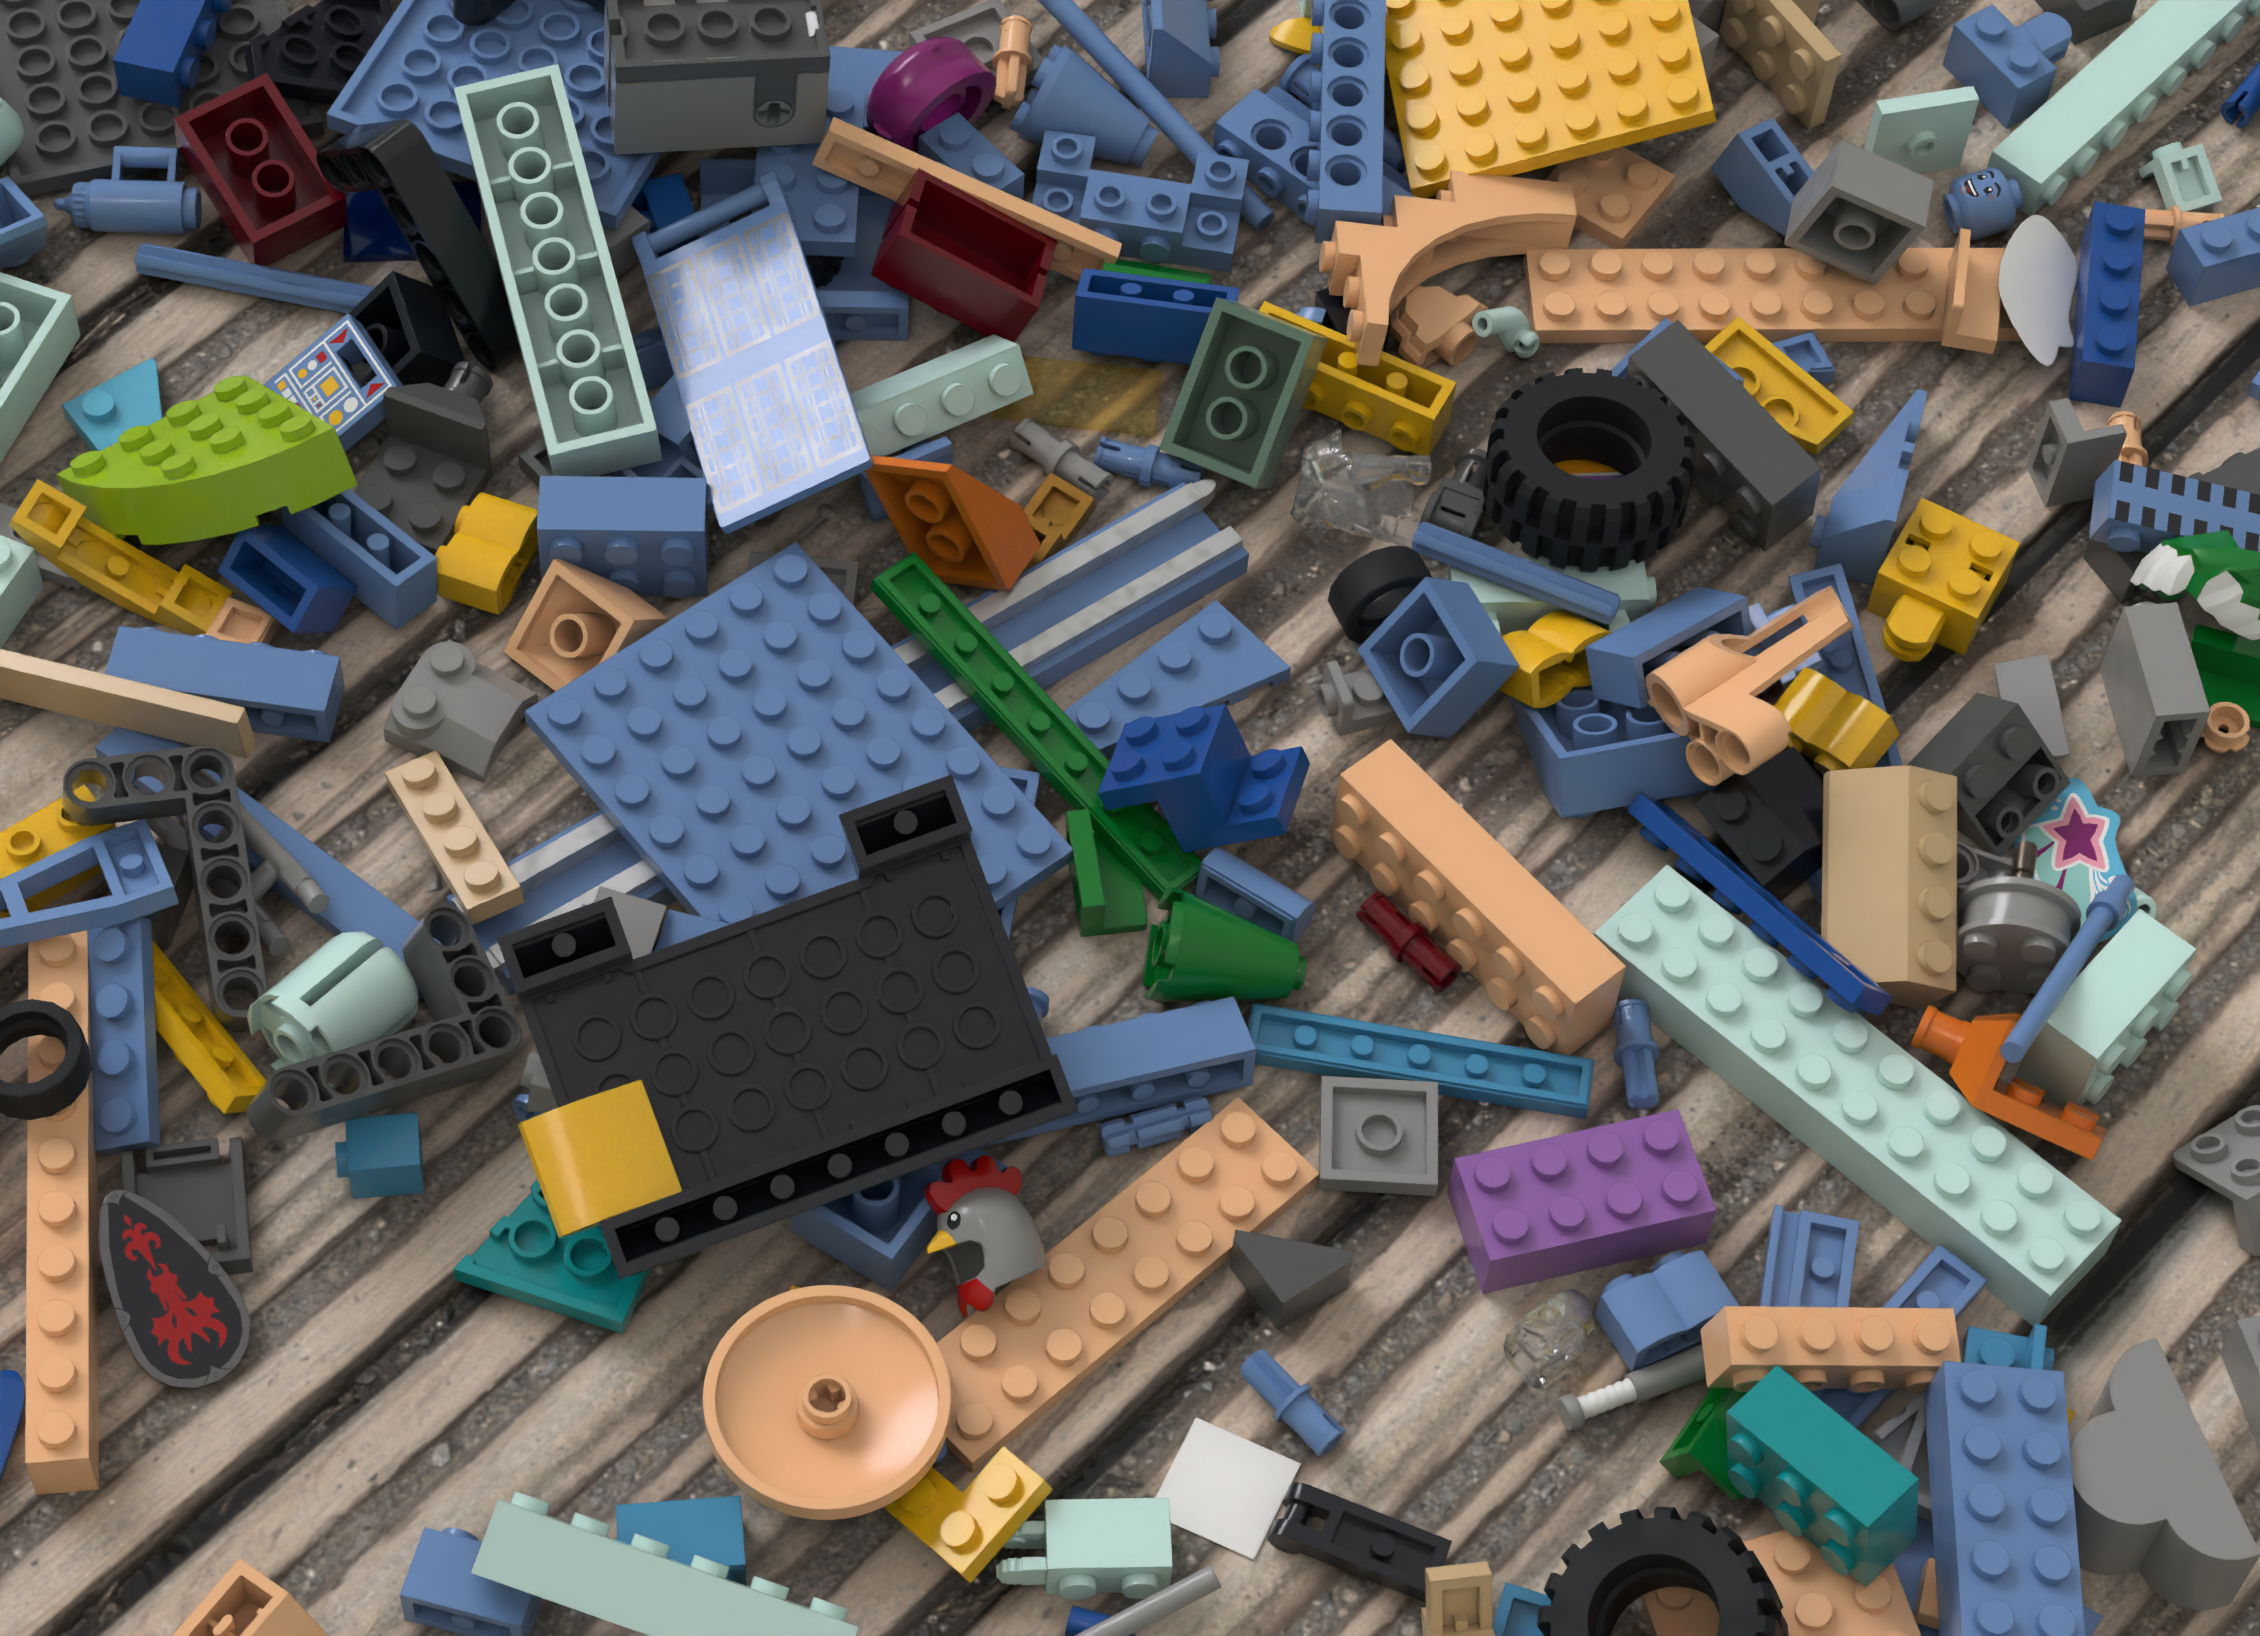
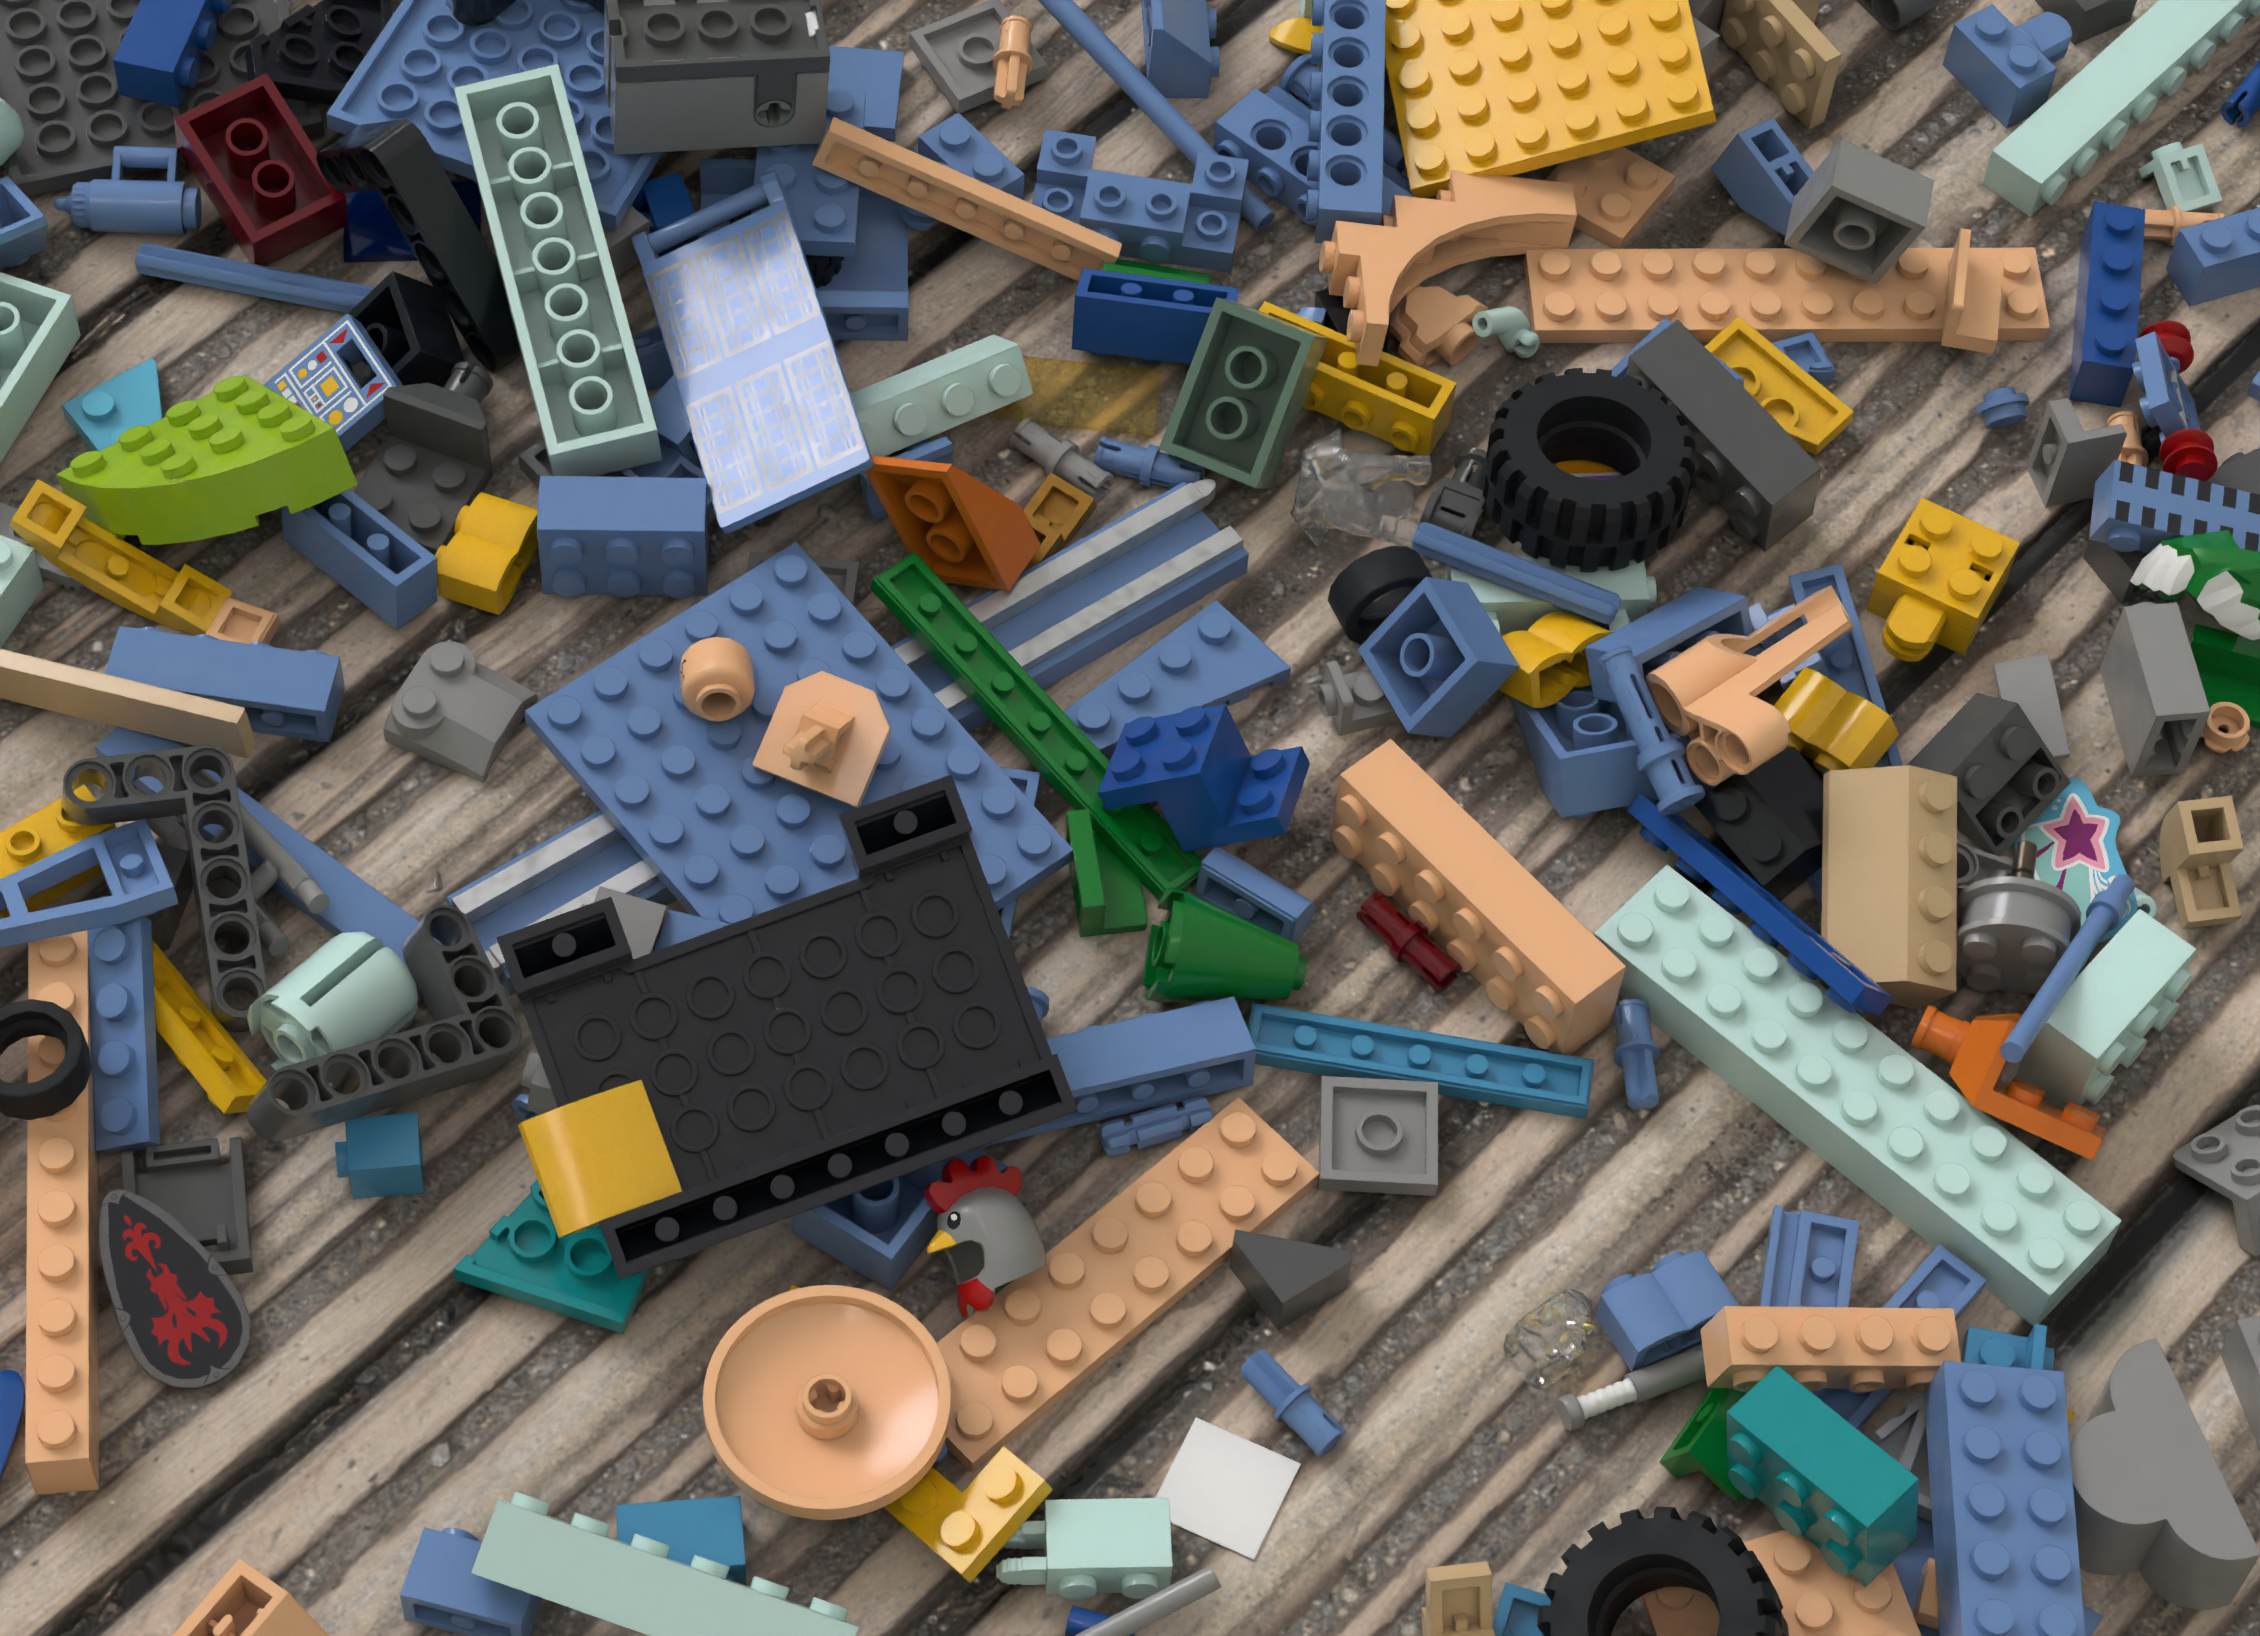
(287, 579): blue brick -> none
(454, 837): tan plate -> none
(577, 624): light nougat slope -> none
(717, 678): none -> light nougat head
(826, 737): none -> light nougat piece
(926, 88): magenta piece -> none
(964, 257): dark red piece -> none
(1083, 102): medium blue cone -> none
(1358, 1540): black plate -> none
(1580, 1201): medium lavender brick -> none
(1659, 753): none -> medium blue pin
(1869, 501): medium blue wedge -> none
(1923, 129): light aqua plate -> none
(1982, 203): medium blue head -> none
(2002, 408): none -> medium blue plate
(2038, 287): white sticker -> none
(2164, 354): none -> plate
(2196, 855): none -> tan brick

